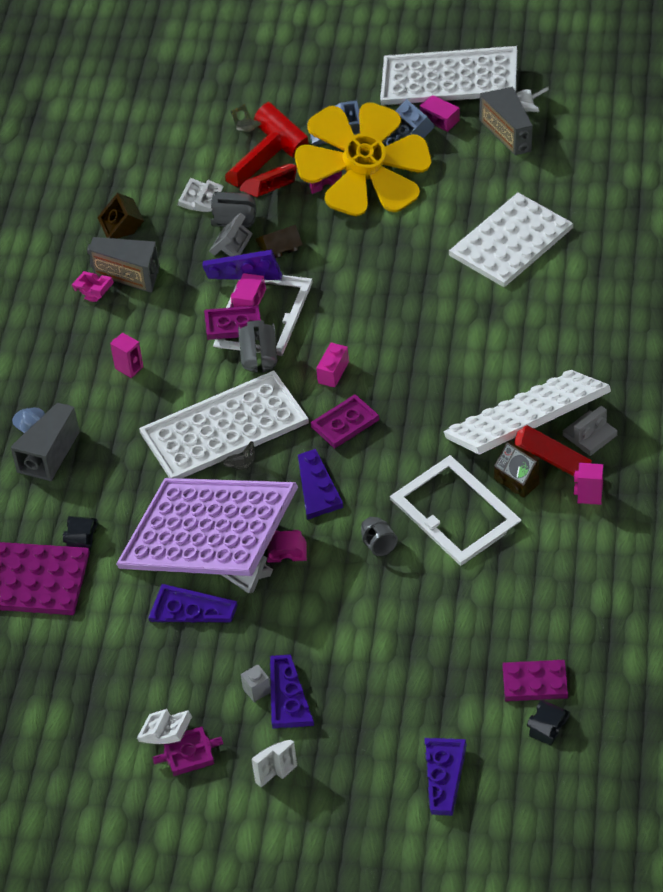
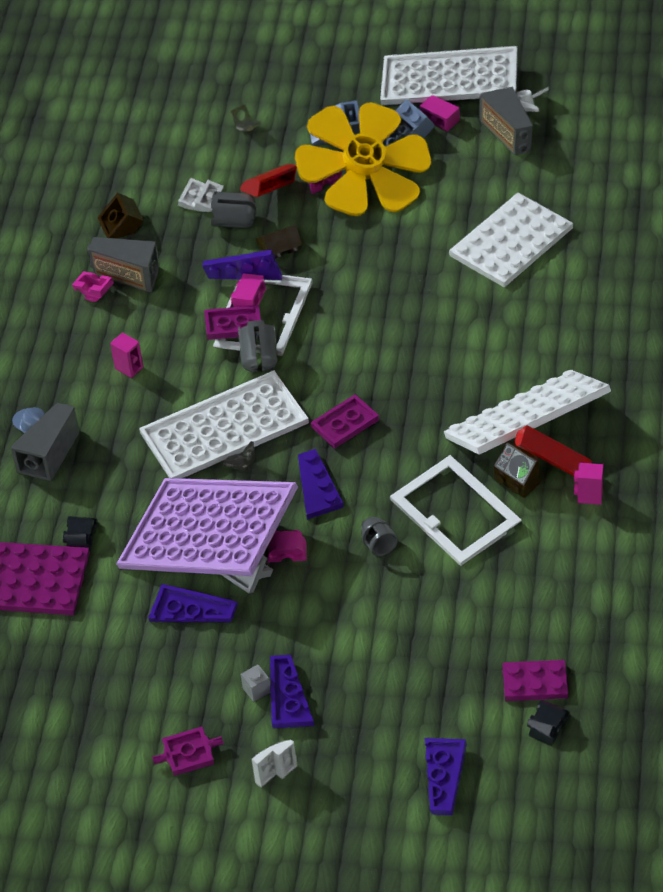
(164, 728): white slope -> none
(232, 237): light grey bracket -> none
(254, 160): red brick -> none
(274, 121): red brick -> none
(332, 364): dark pink brick -> none
(591, 431): light grey bracket -> none

